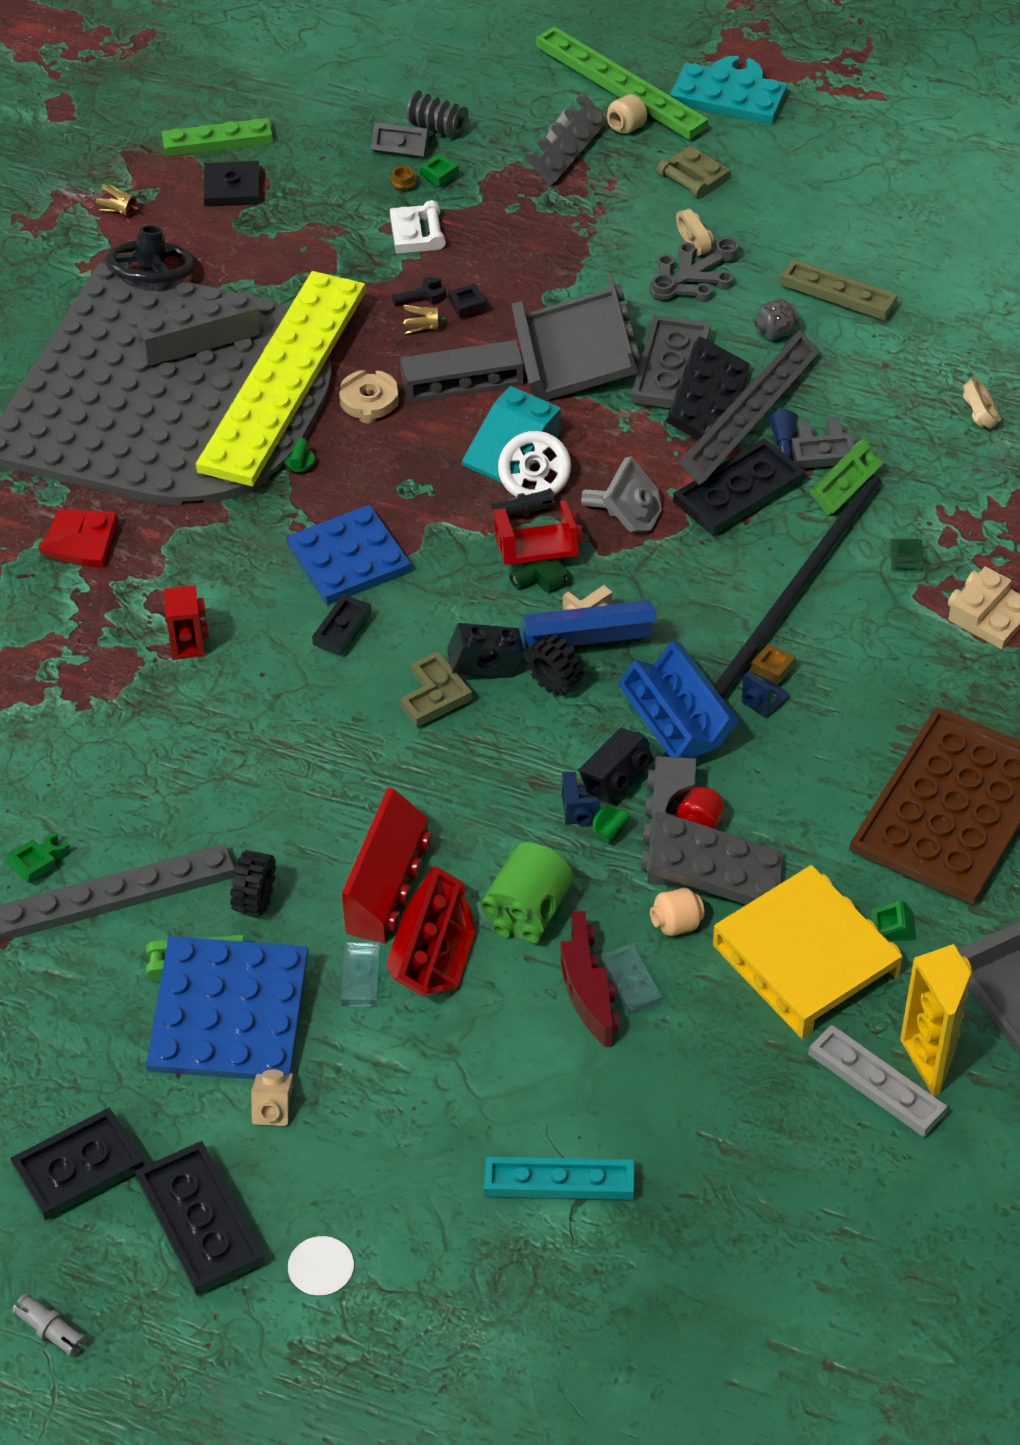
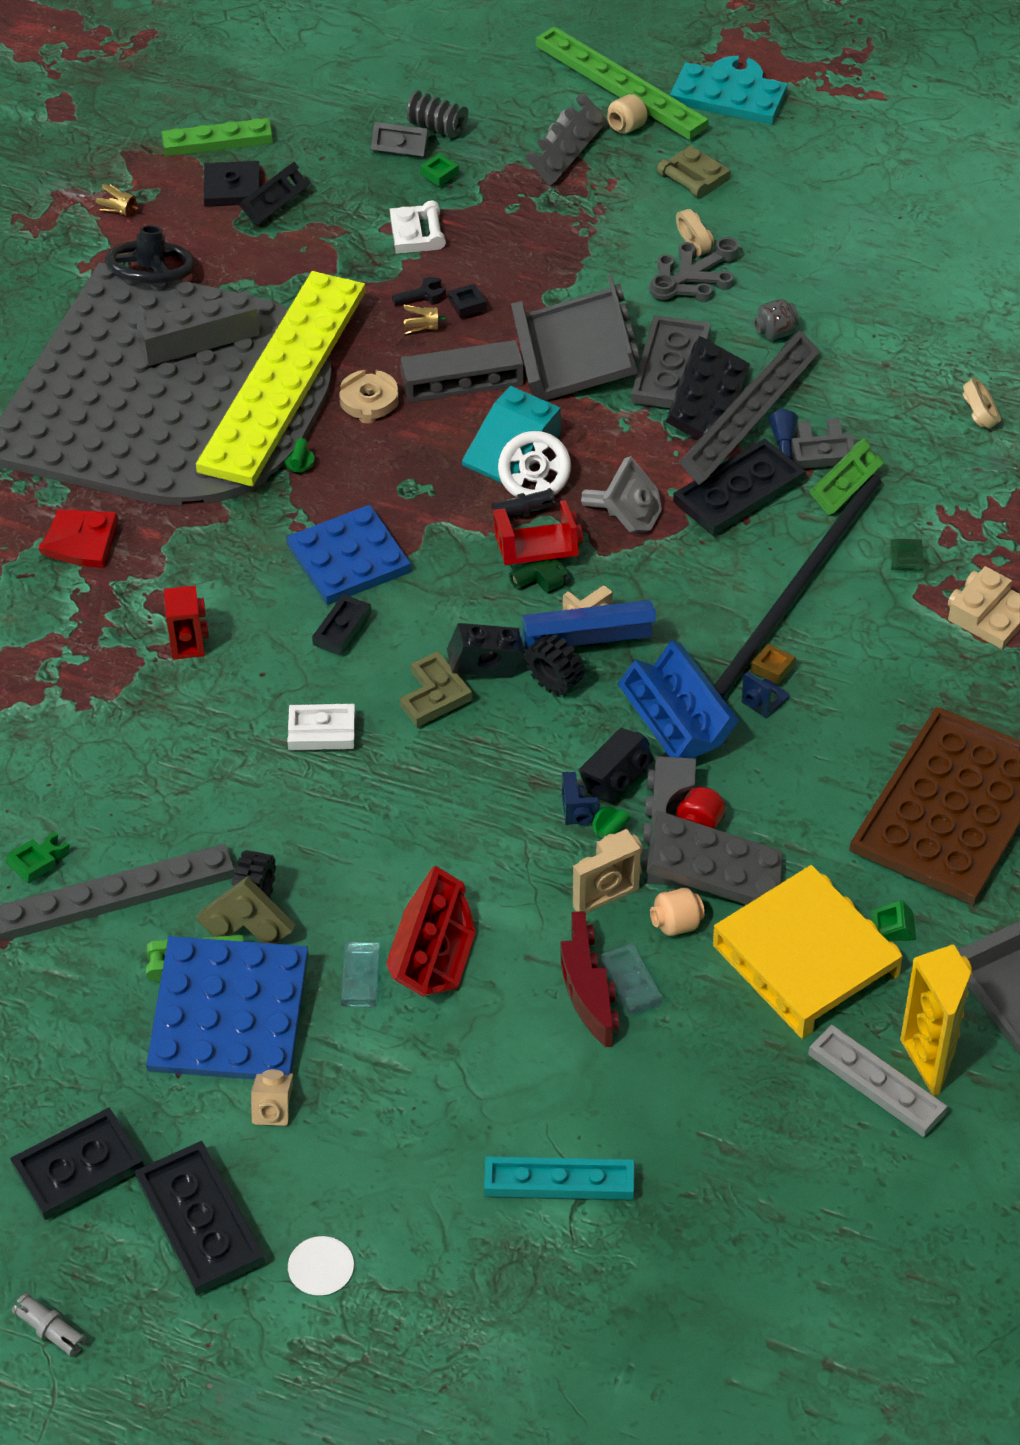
(248, 907): none -> olive plate
(274, 194): none -> black plate
(321, 726): none -> white plate
(385, 868): red slope -> none
(403, 178): pearl gold plate -> none
(527, 891): bright green cylinder -> none
(609, 874): none -> tan plate
(838, 289): olive plate -> none

